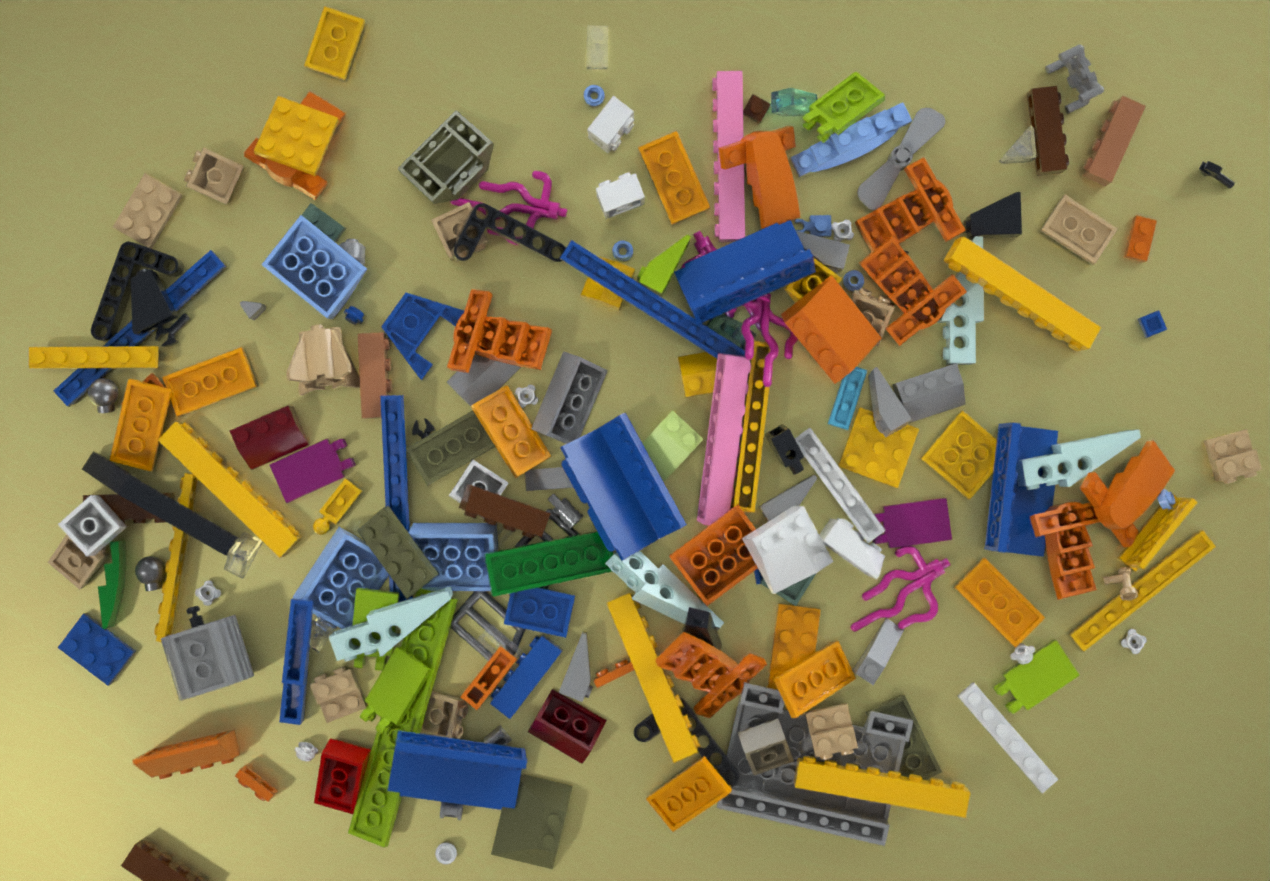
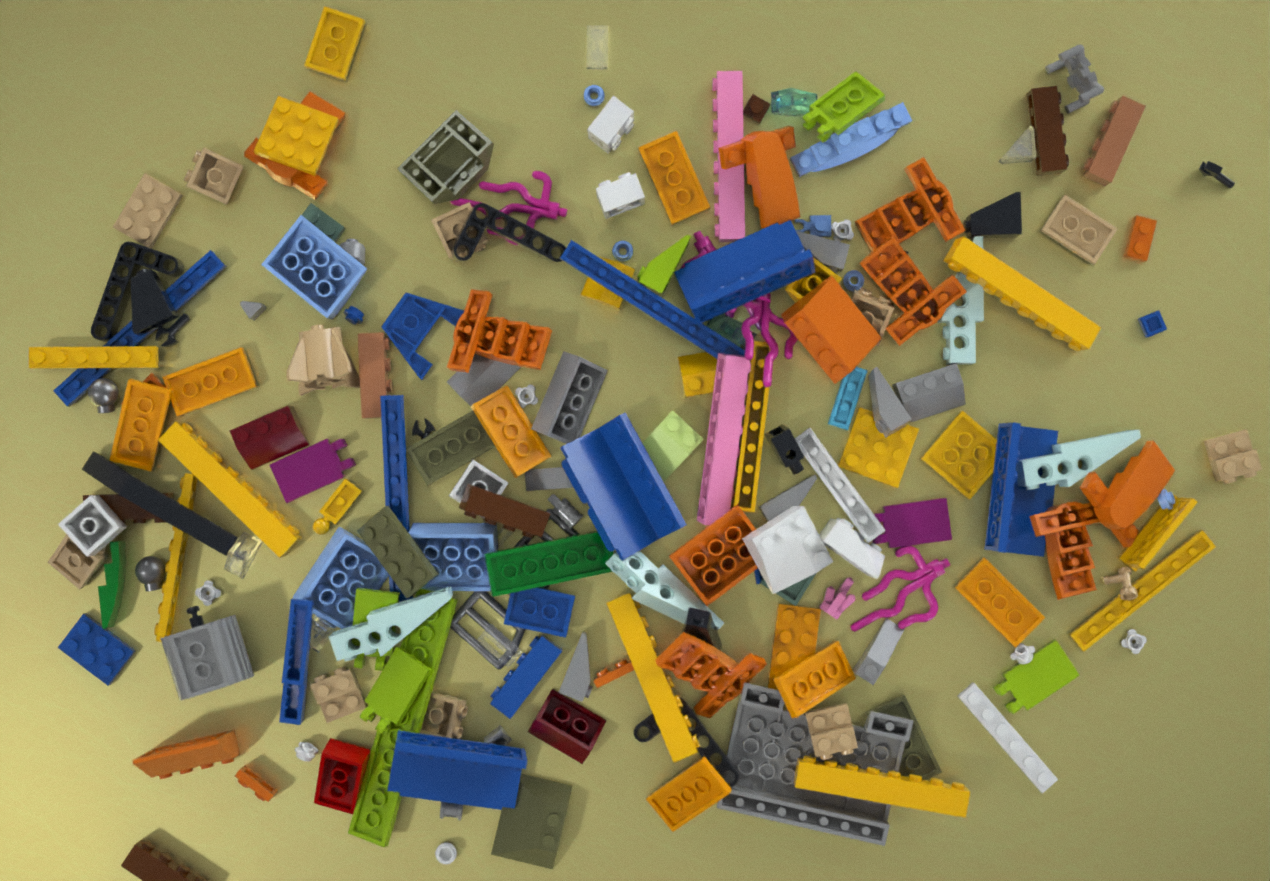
(488, 678): orange slope -> none
(765, 746): dark tan slope -> none
(836, 603): none -> bright pink rock
(877, 186): light grey piece -> none

